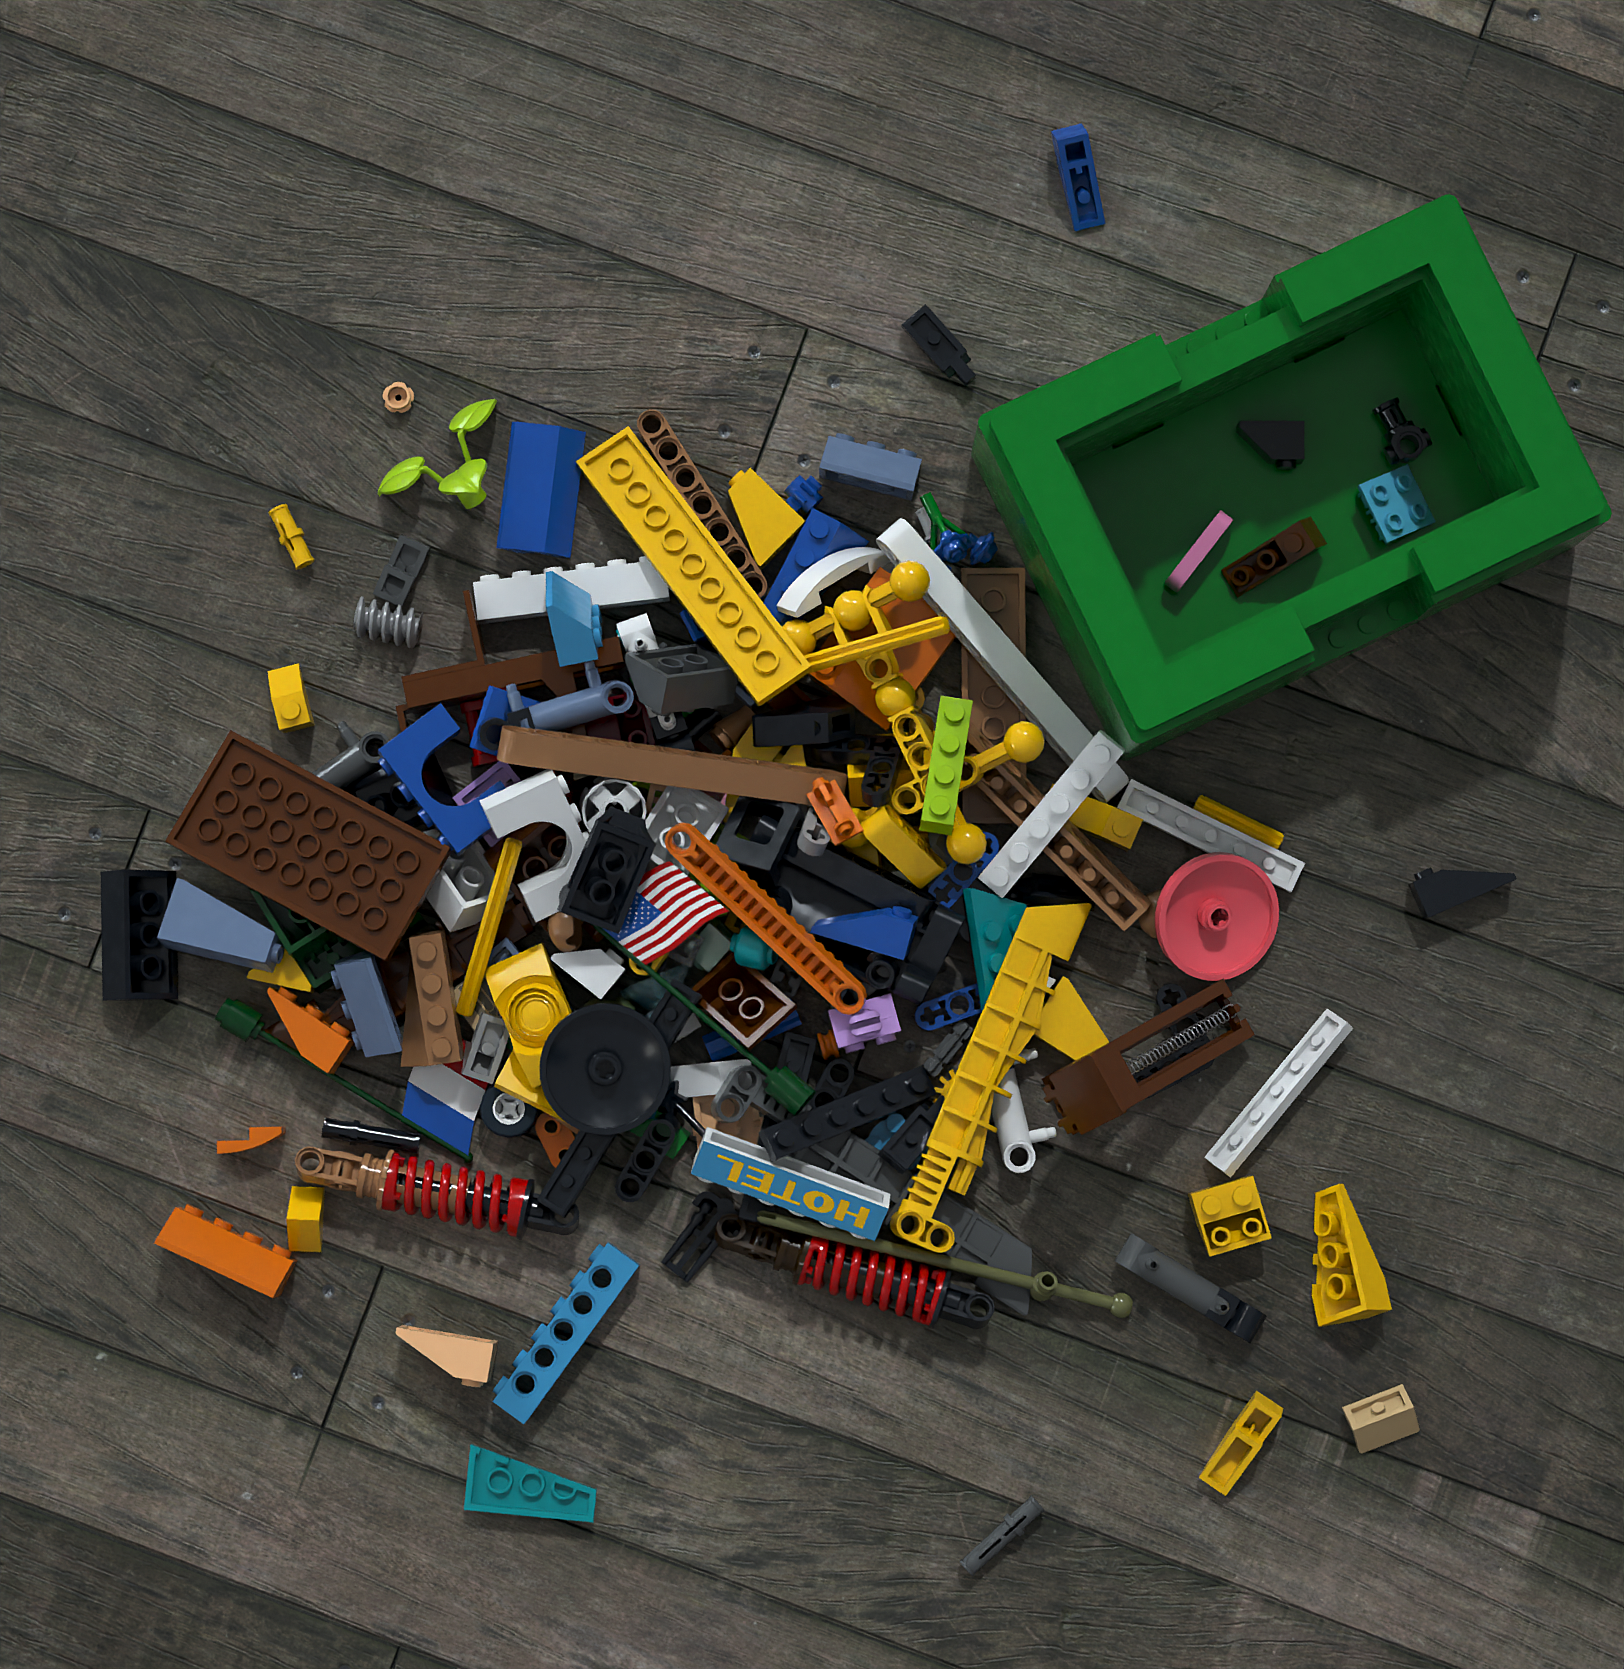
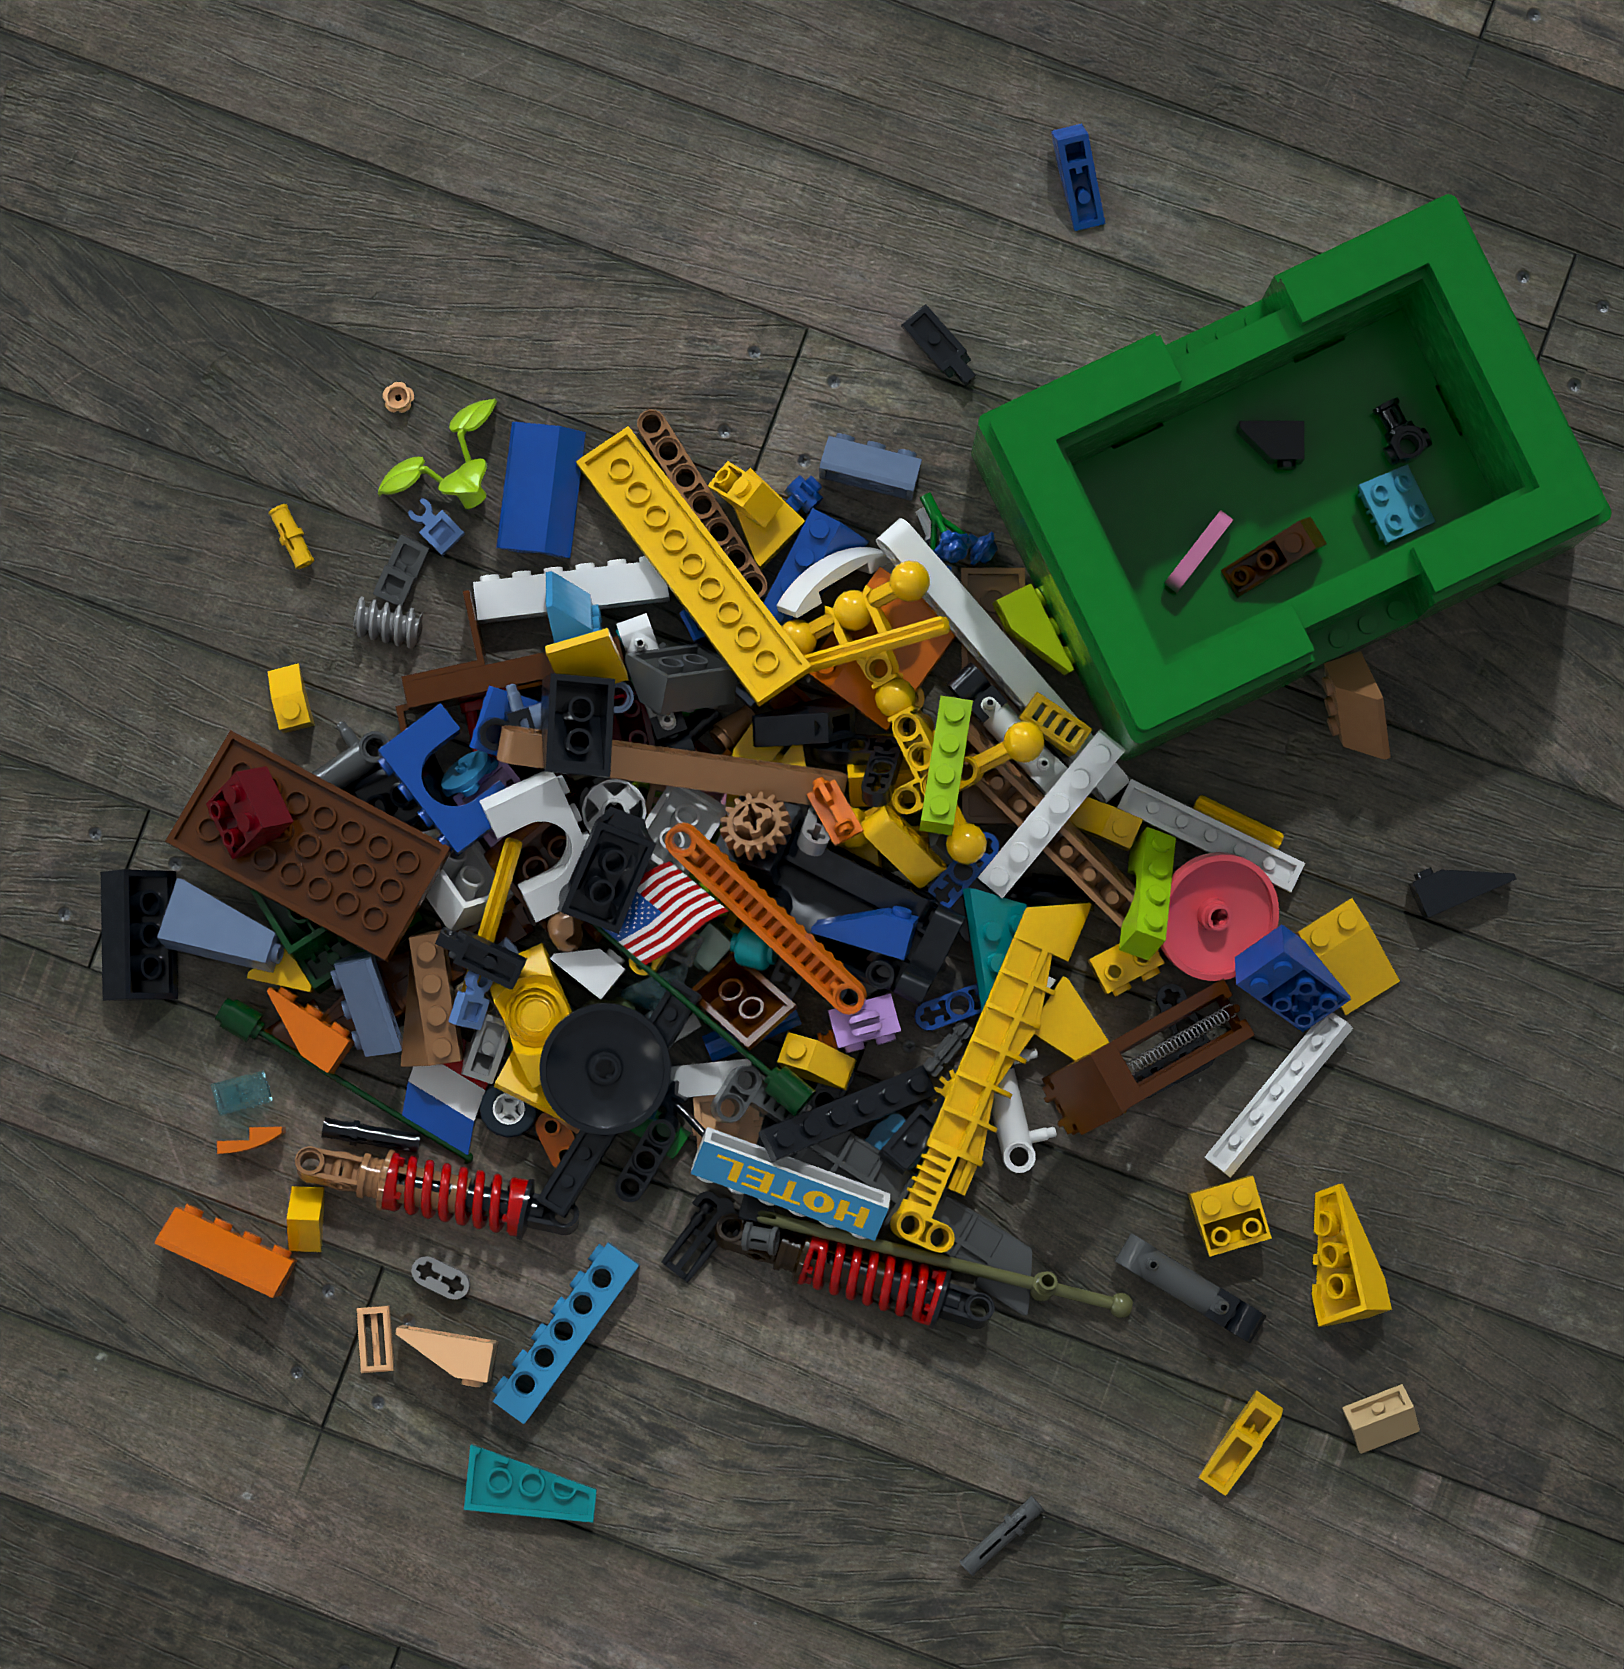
(241, 1093): none -> clear light blue slope
(249, 811): none -> dark red slope
(373, 1311): none -> light nougat tile
(438, 529): none -> medium blue plate
(438, 1285): none -> light grey beam
(466, 773): none -> dark azure piece
(471, 1005): none -> medium blue plate
(482, 956): none -> black hinge
(577, 724): none -> black slope
(588, 656): none -> yellow tile
(740, 825): none -> medium nougat gear
(746, 494): none -> yellow slope
(760, 1238): none -> dark grey bush
(816, 1061): none -> yellow slope
(997, 716): none -> piece
(1028, 623): none -> neon yellow slope
(1060, 715): none -> yellow slope
(1117, 968): none -> yellow brick
(1147, 919): none -> lime arch
(1289, 979): none -> blue slope
(1350, 953): none -> yellow slope
(1355, 706): none -> medium nougat slope

